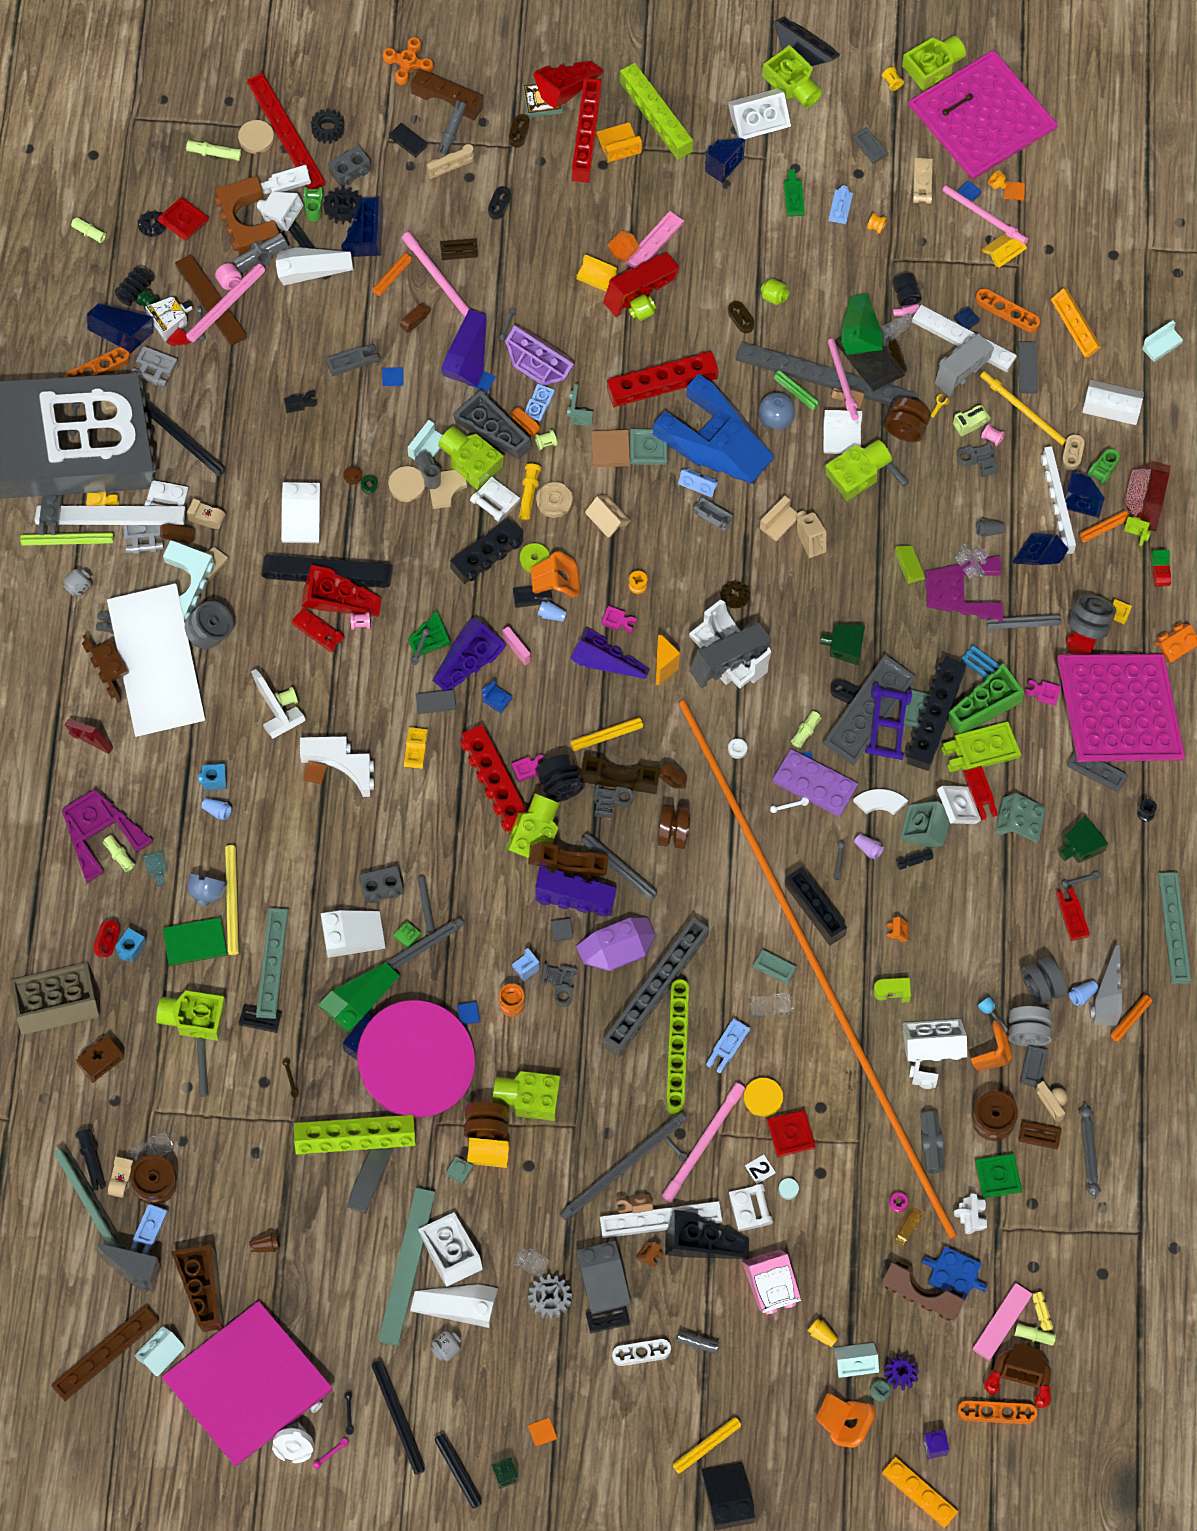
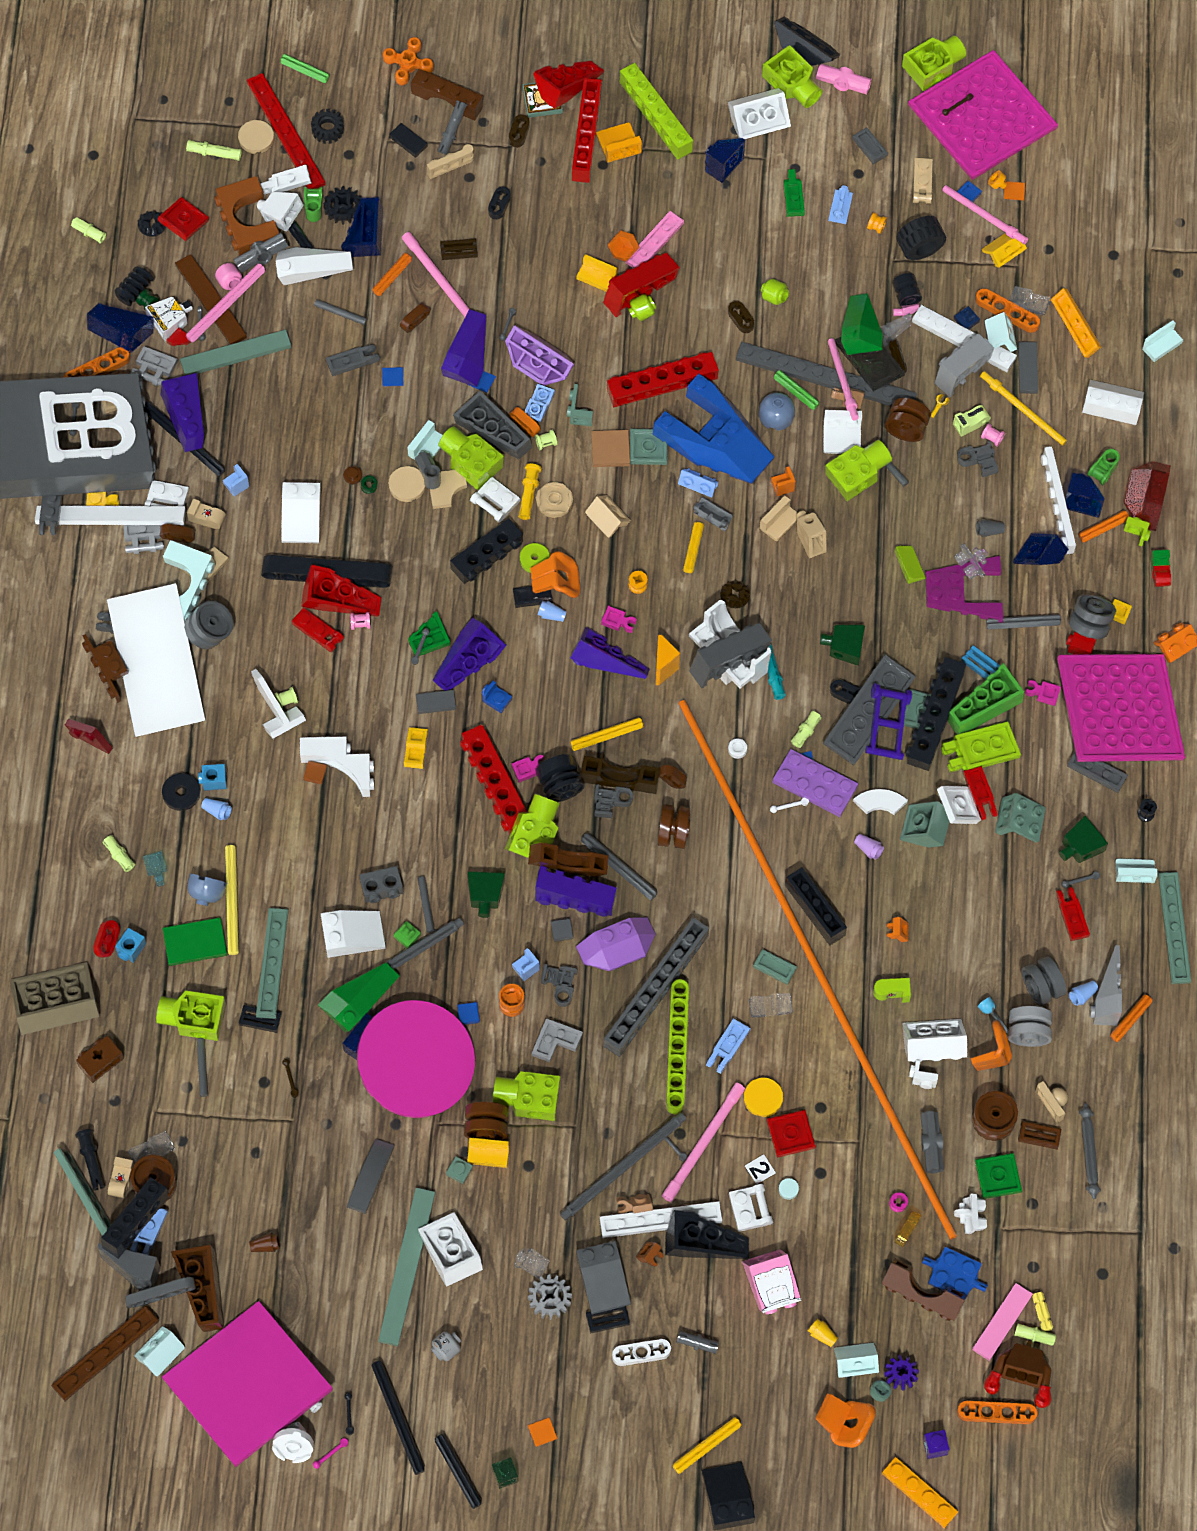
(67, 538): lime axle -> none
(77, 582): light grey head -> none
(89, 817): magenta wing -> none
(134, 1218): none -> black brick
(160, 1292): none -> dark grey beam
(177, 782): none -> black tile
(184, 409): none -> dark purple wedge
(235, 353): none -> sand green tile
(237, 481): none -> light blue panel
(297, 403): black plate -> none
(305, 68): none -> axle
(341, 312): none -> dark grey bar
(346, 162): dark grey brick -> none
(354, 1134): lime brick -> none
(462, 1303): white wedge -> none
(485, 891): none -> dark green torso
(516, 645): bright pink tile -> none
(553, 1035): none -> light grey plate
(693, 547): none -> yellow axle
(775, 678): none -> teal pin
(783, 483): none -> orange panel
(837, 875): dark grey hinge -> none
(843, 79): none -> bright pink piece
(892, 78): yellow bush -> none
(914, 859): black axle -> none
(921, 238): none -> black tyre
(1001, 331): none -> light aqua panel
(1032, 302): none -> clear slope
(1033, 1066): dark grey tile -> none
(1071, 453): tan plate -> none
(1135, 870): none -> light aqua panel

